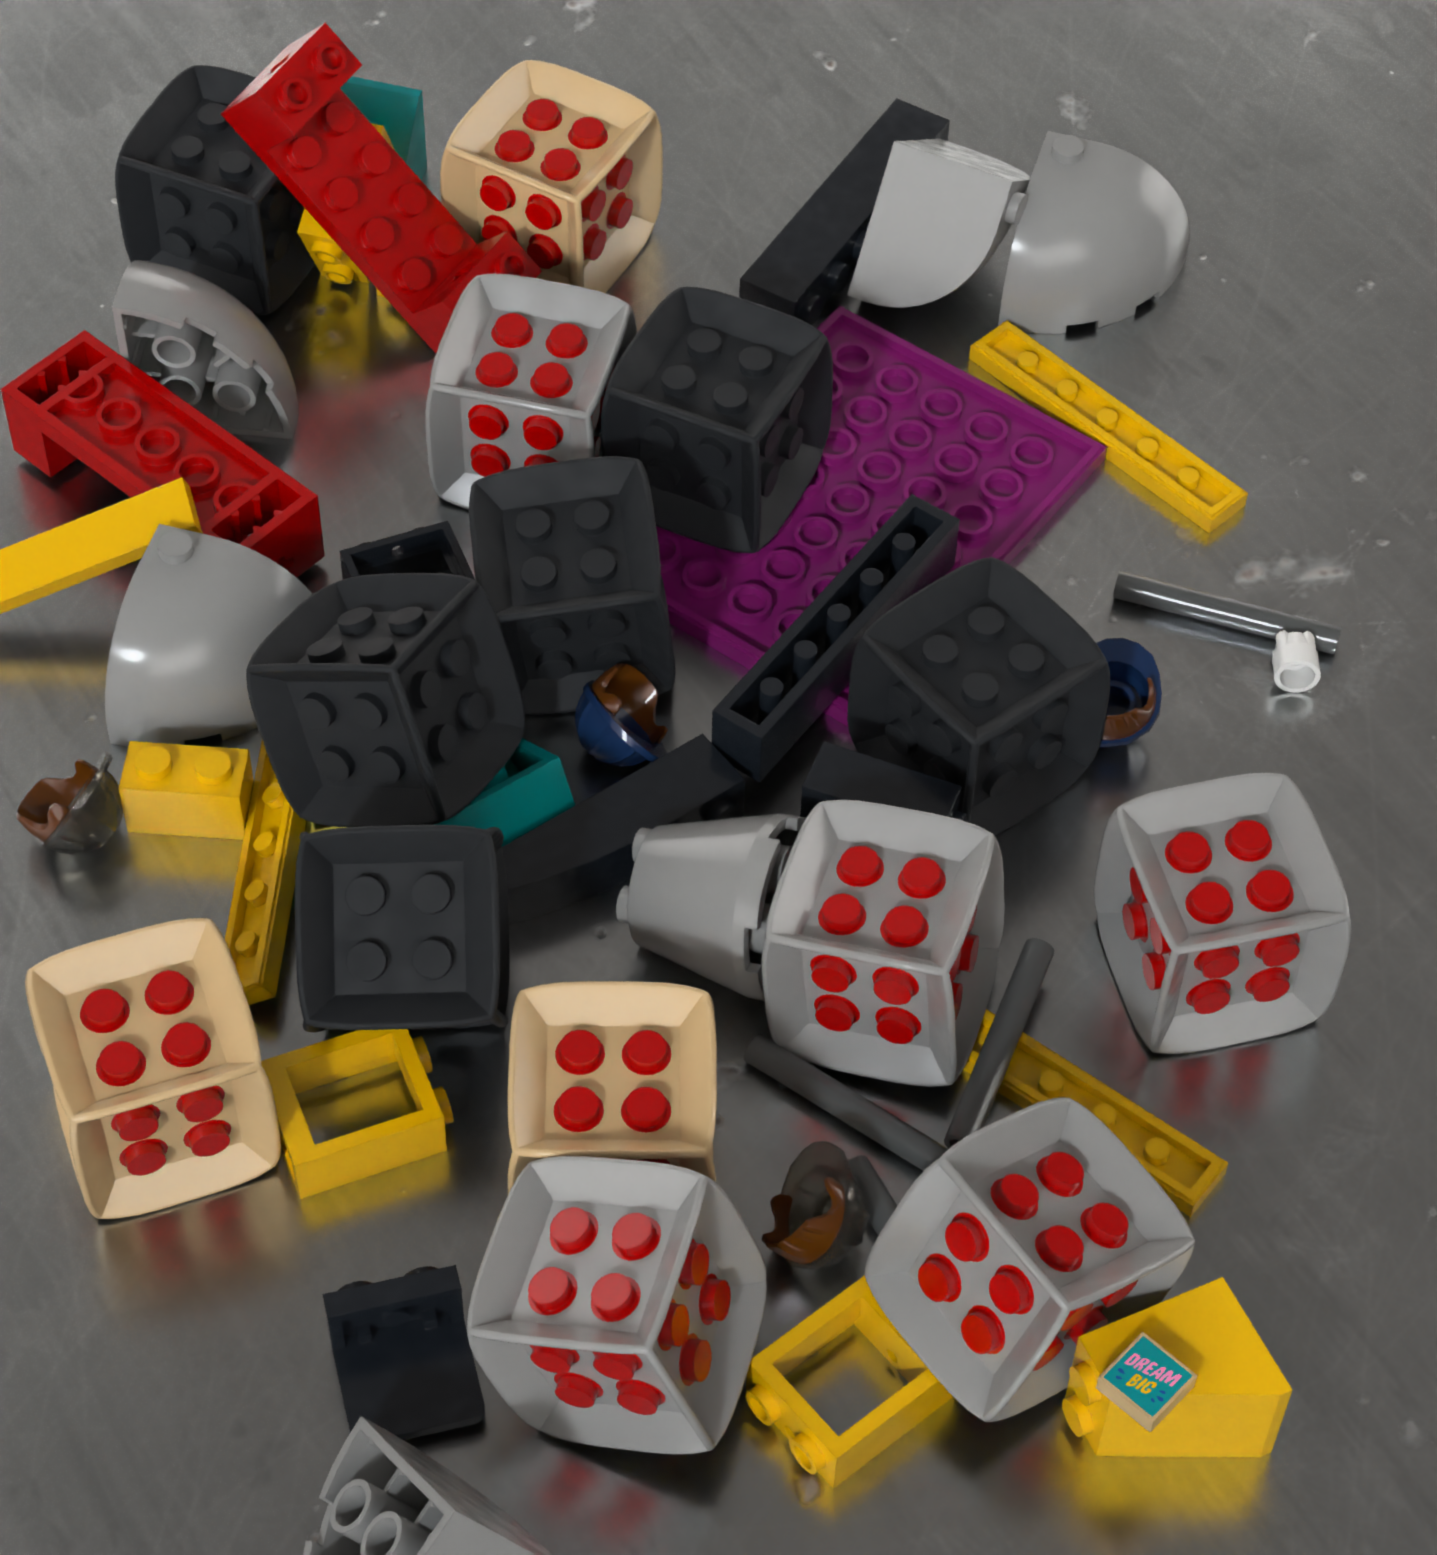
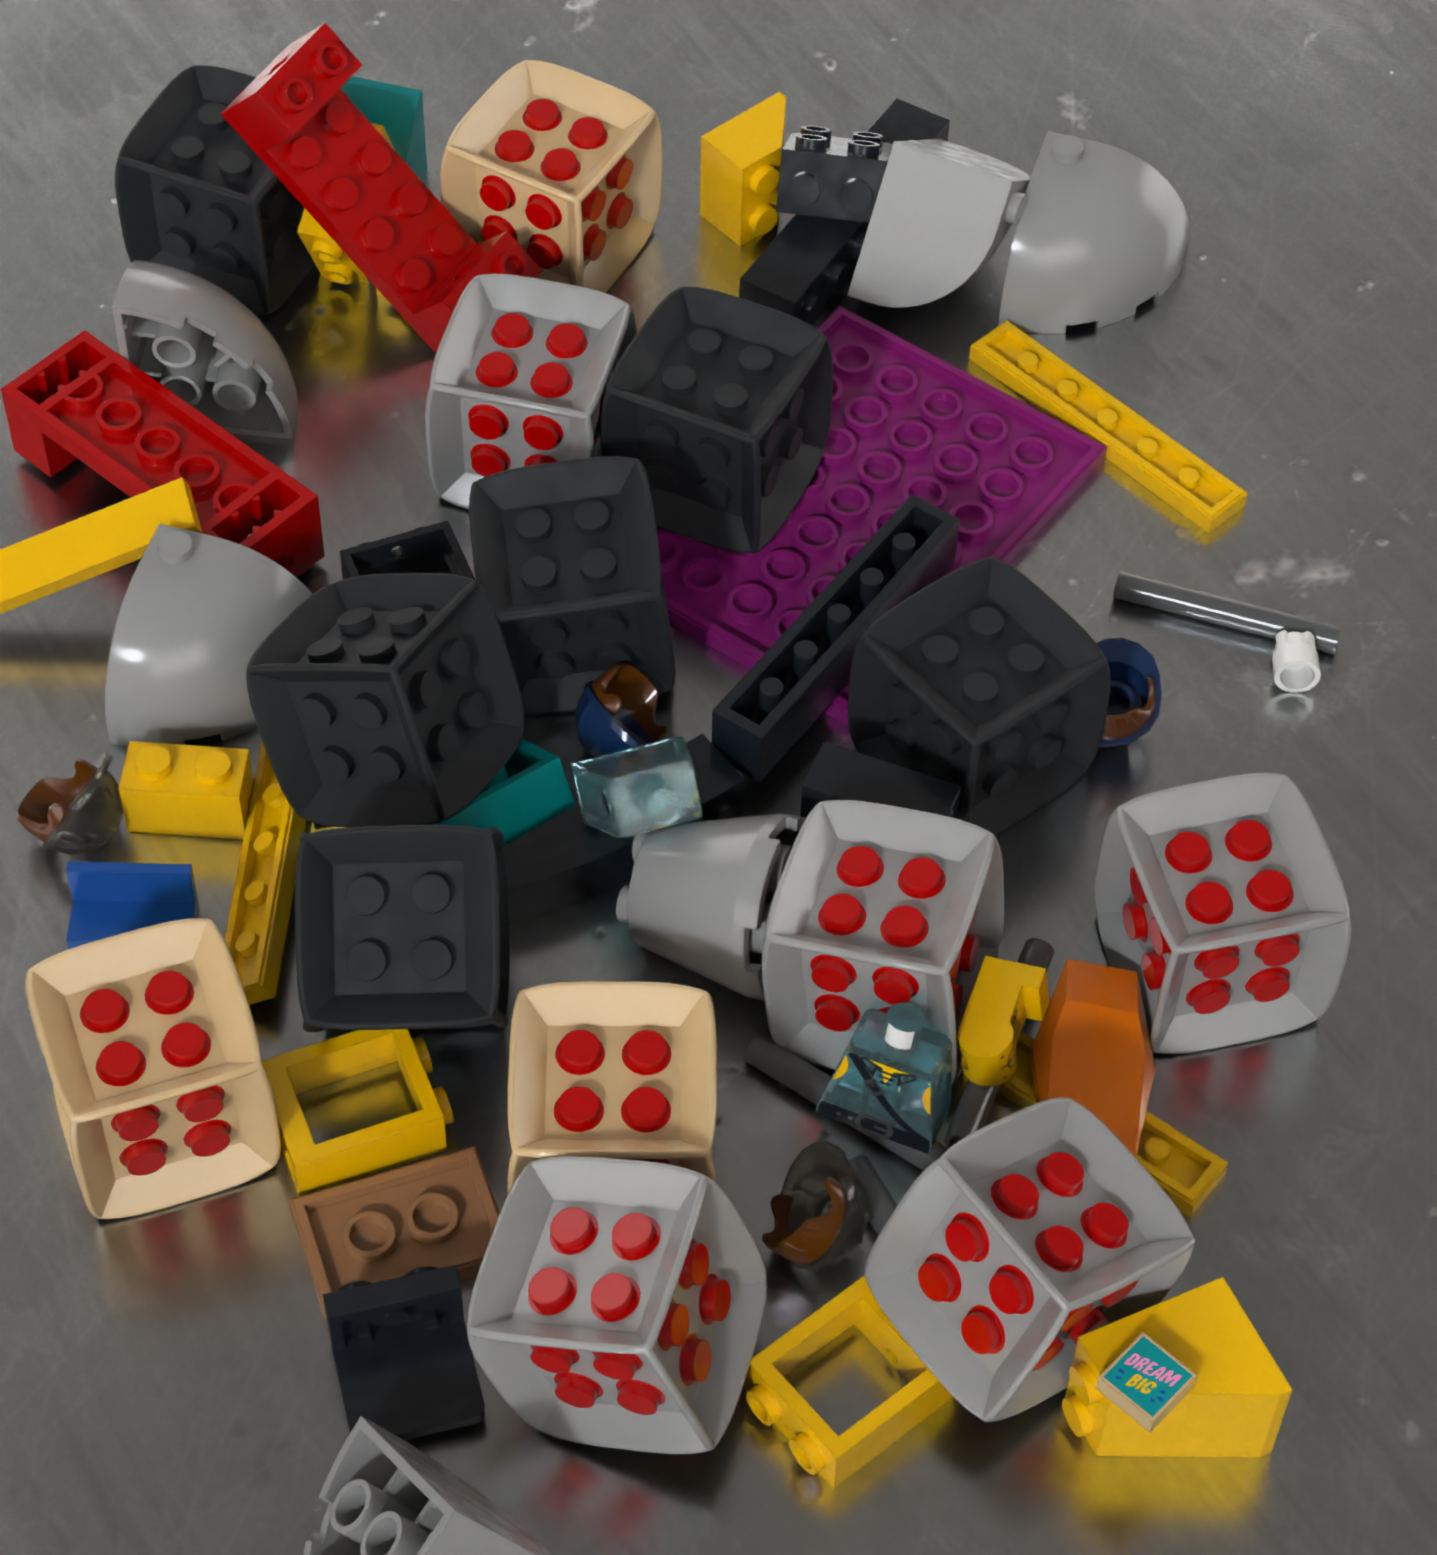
(127, 897): none -> blue panel
(397, 1222): none -> medium nougat tile
(643, 788): none -> clear light blue torso
(743, 171): none -> yellow slope
(831, 174): none -> black bracket
(893, 1078): none -> clear light blue torso
(995, 1016): none -> yellow leg
(1097, 1047): none -> orange piece

